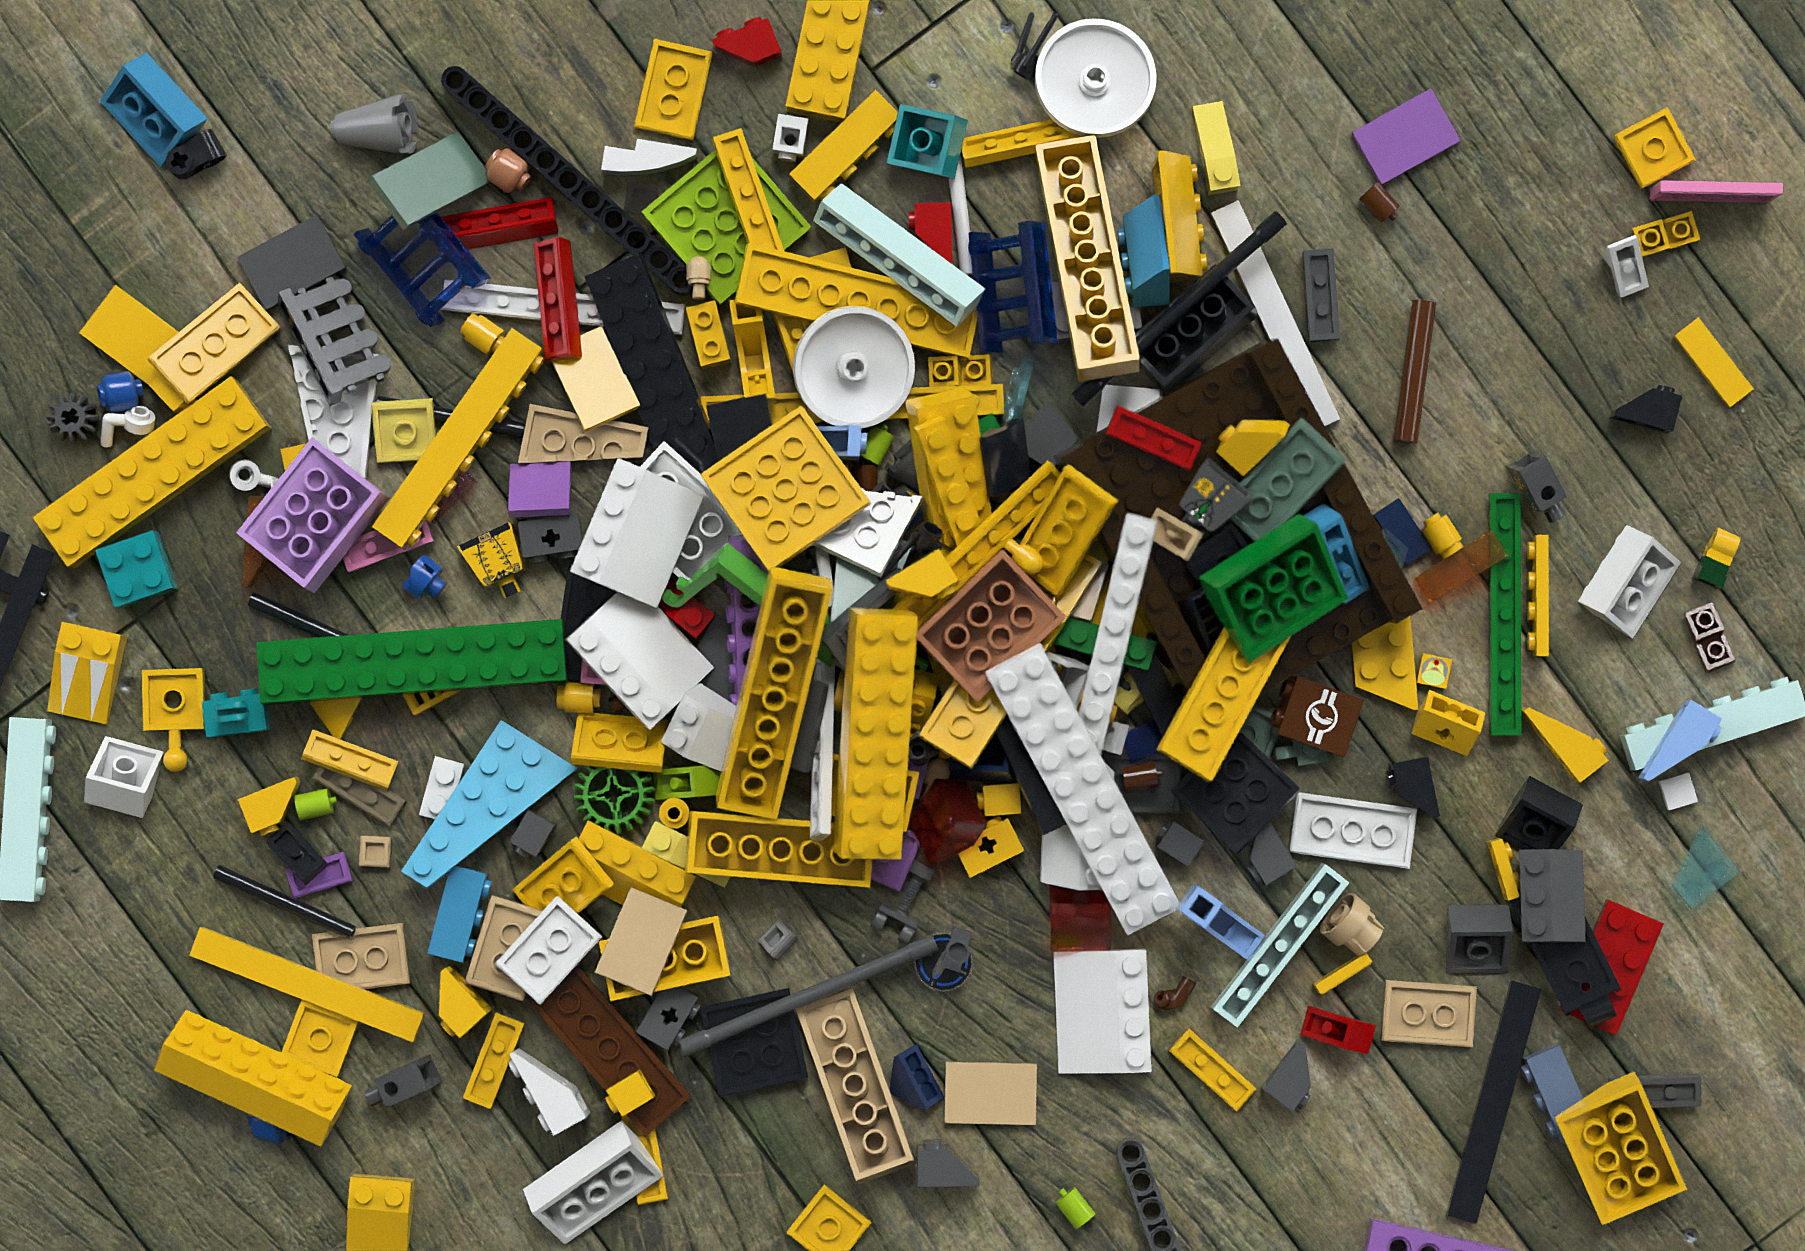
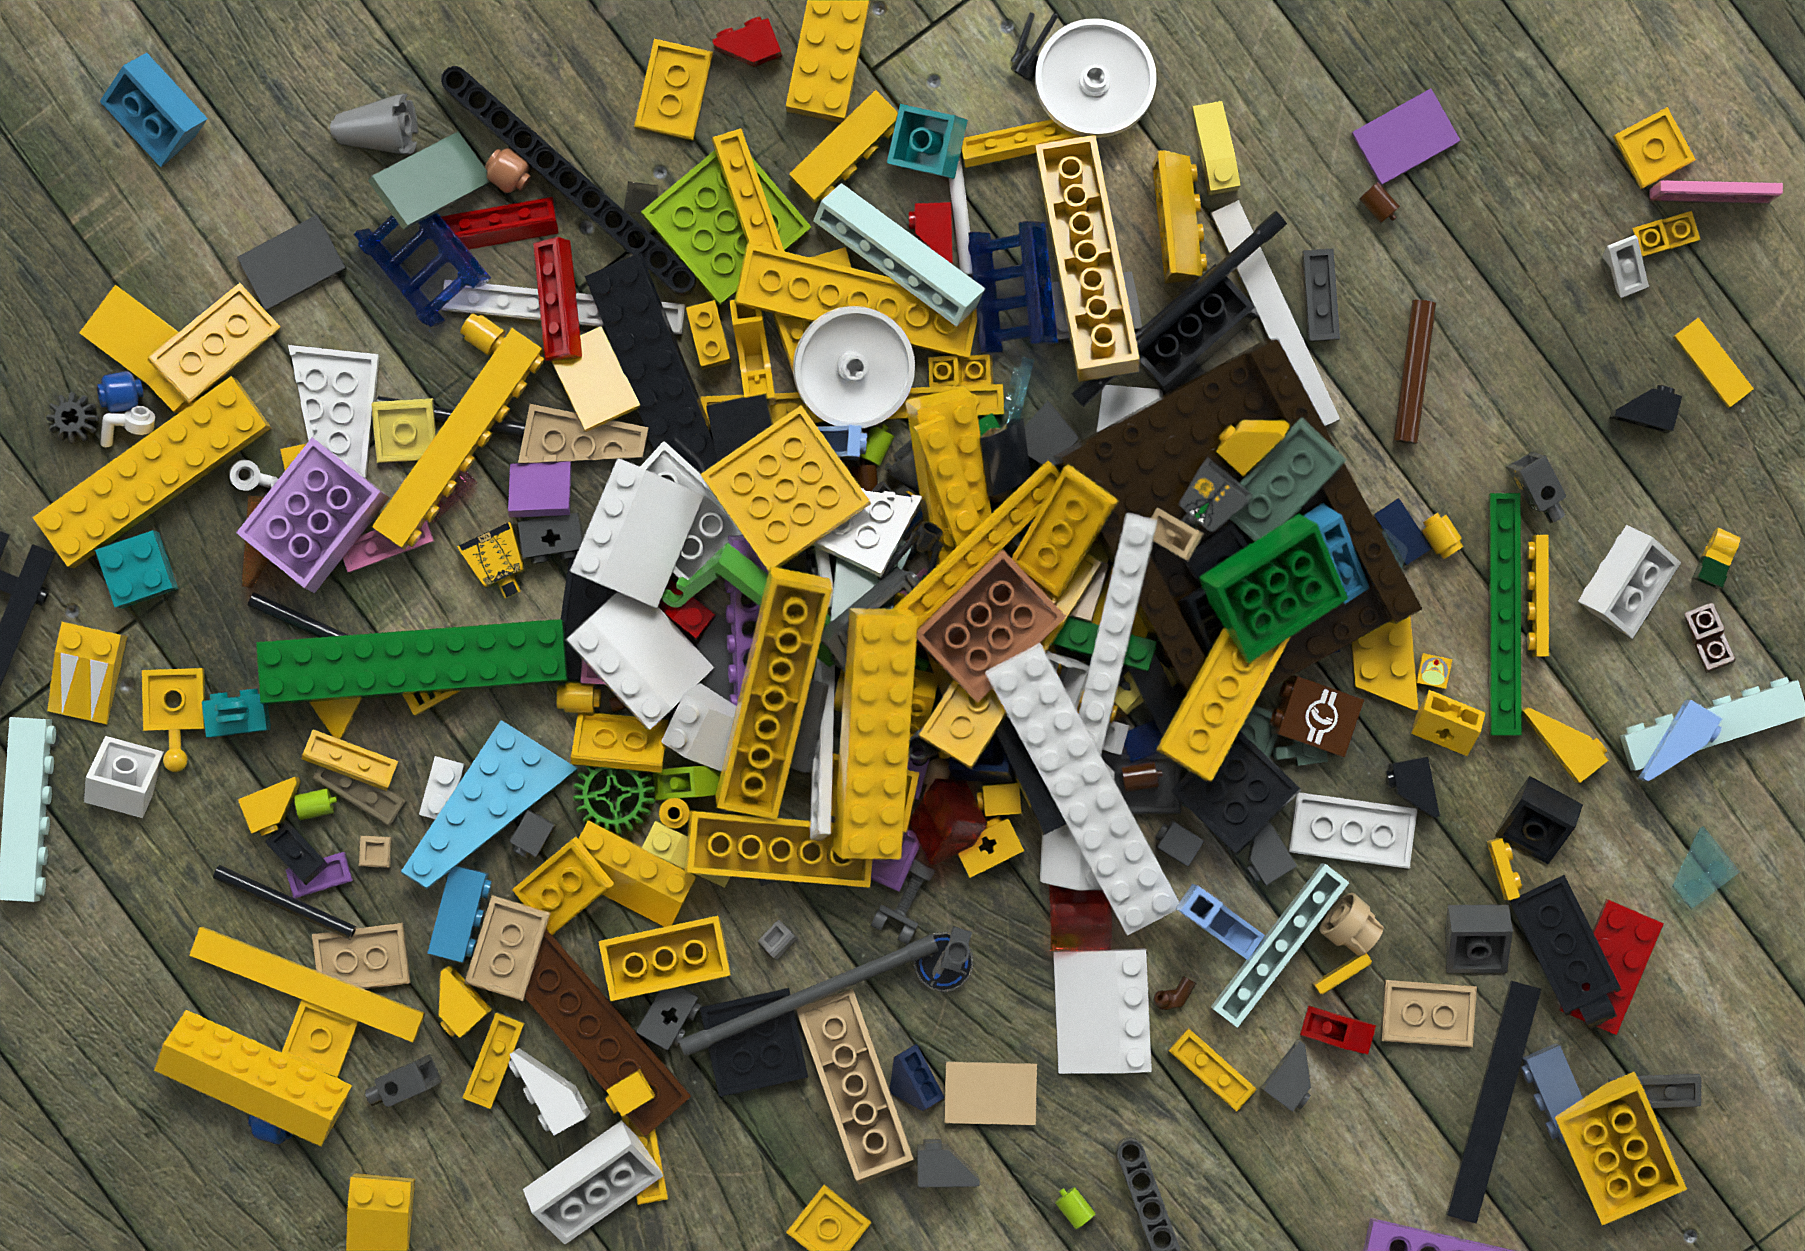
(198, 153): black piece -> none
(320, 358): fence -> none
(425, 579): blue piece -> none
(548, 950): white tile -> none
(641, 941): tan tile -> none
(646, 159): white slope -> none
(698, 275): tan cylinder -> none
(787, 126): white brick -> none
(926, 578): yellow slope -> none
(1025, 557): yellow cylinder -> none
(1145, 254): dark azure slope -> none
(1153, 438): red tile -> none
(1461, 566): clear orange tile -> none
(1552, 896): dark grey slope -> none
(1678, 791): white tile -> none

